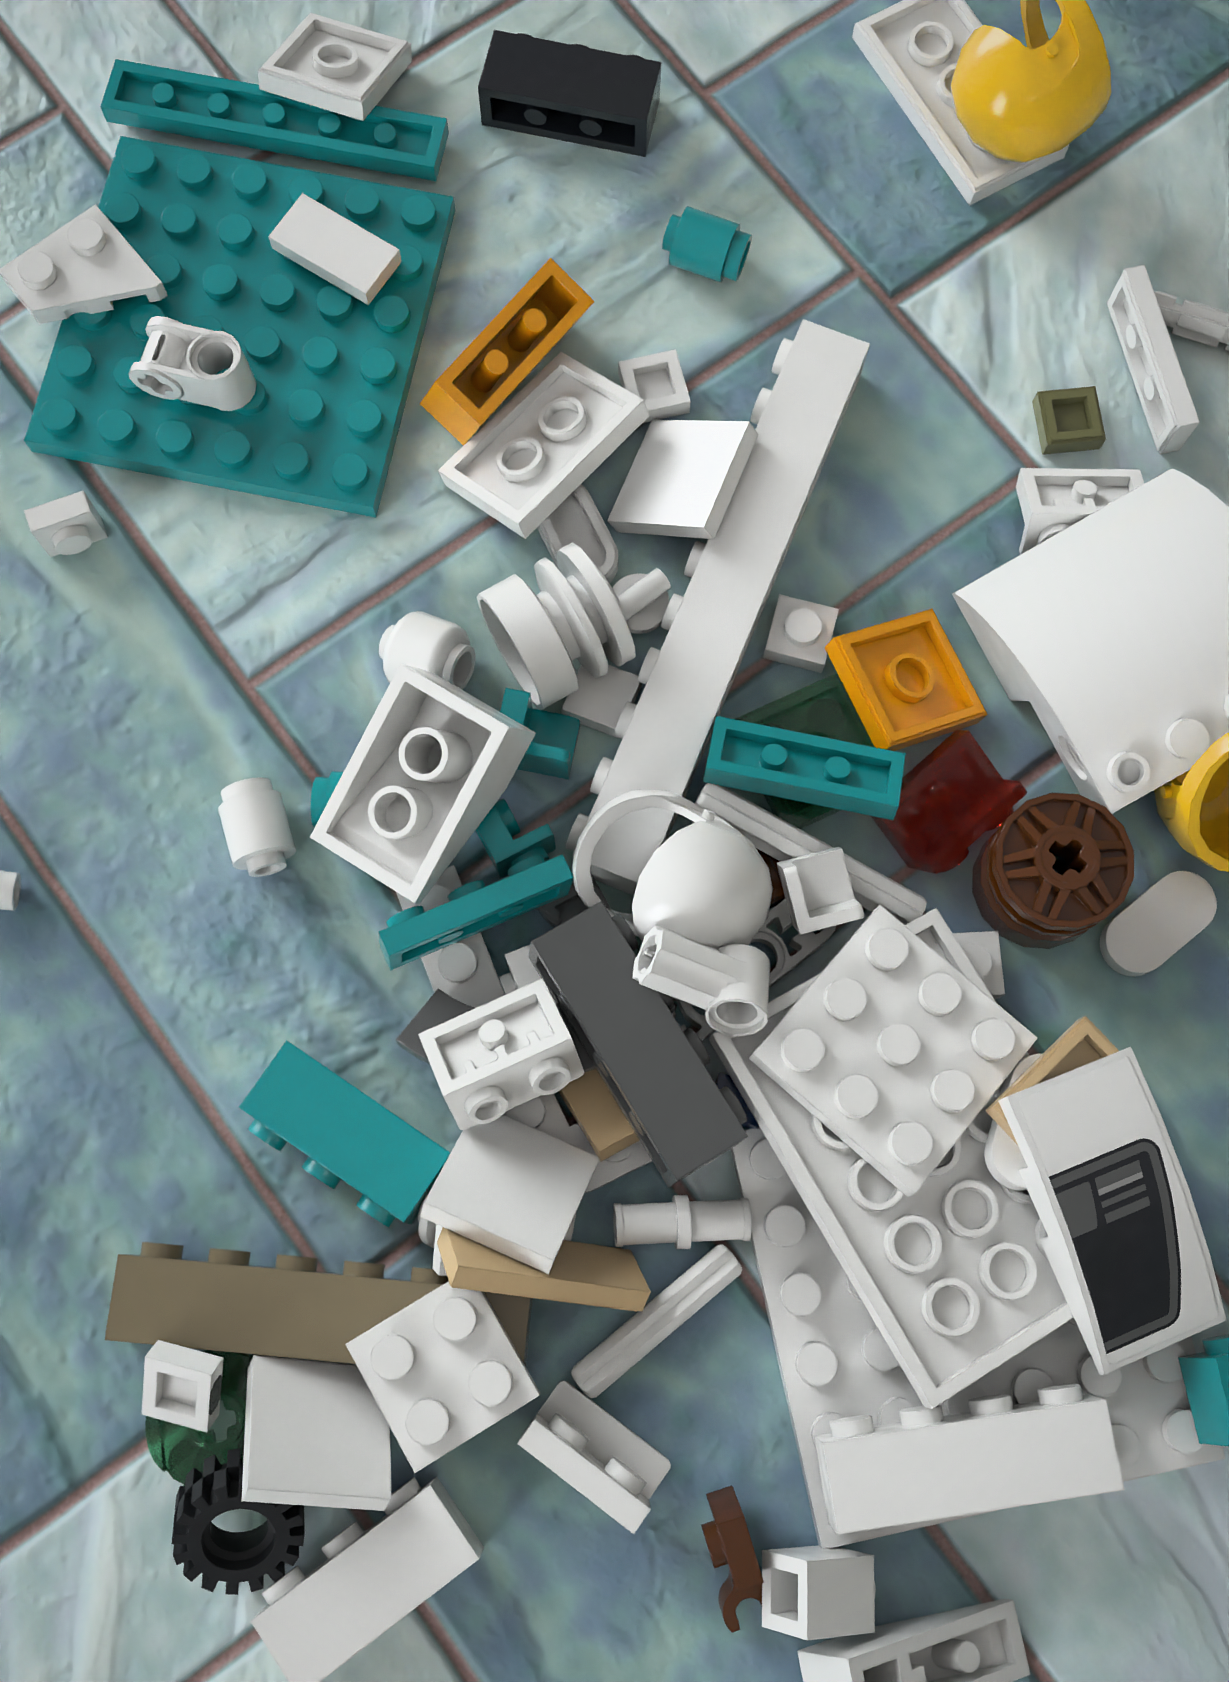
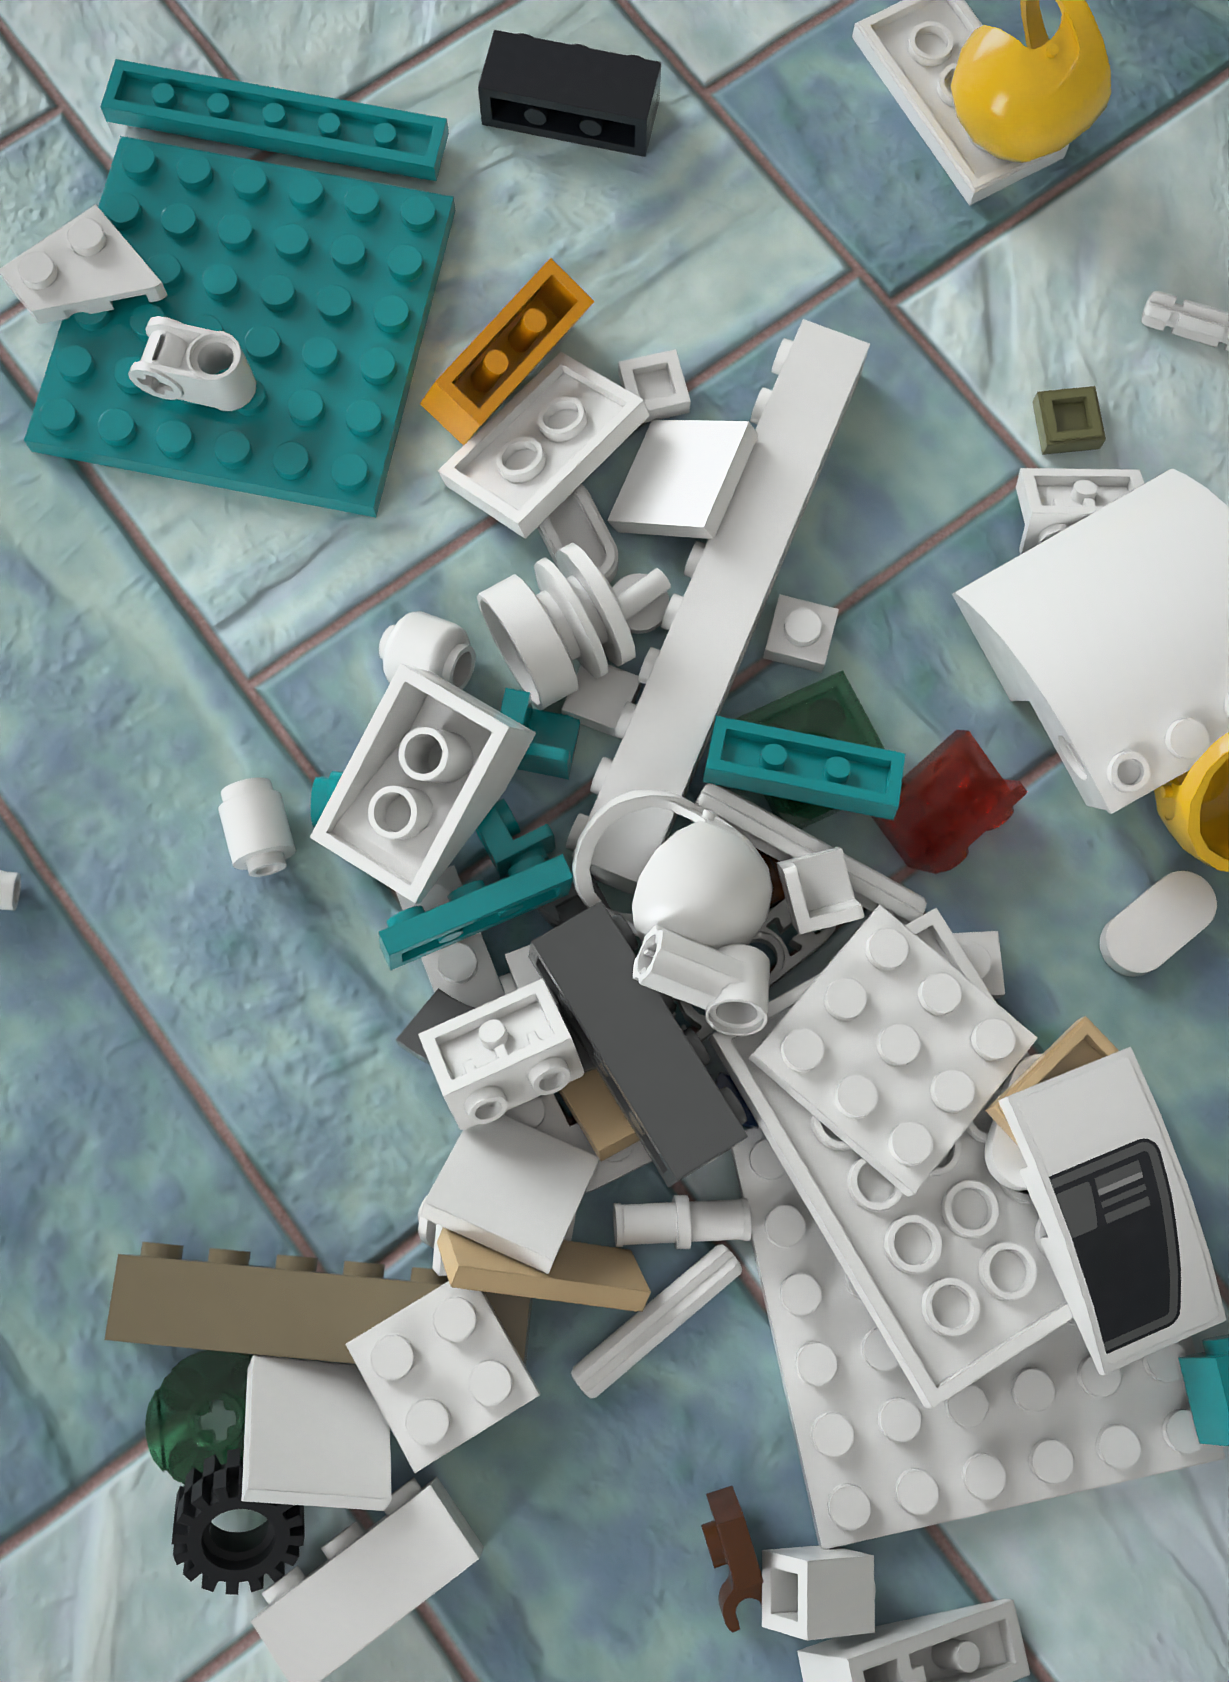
(66, 524): white plate -> none
(182, 1385): white plate -> none
(335, 66): white tile -> none
(335, 249): white tile -> none
(344, 1135): teal brick -> none
(596, 1455): white bracket -> none
(706, 245): teal brick -> none
(905, 681): light orange tile -> none
(967, 1460): white brick -> none
(1022, 891): reddish brown wheel -> none
(1152, 360): white tile -> none

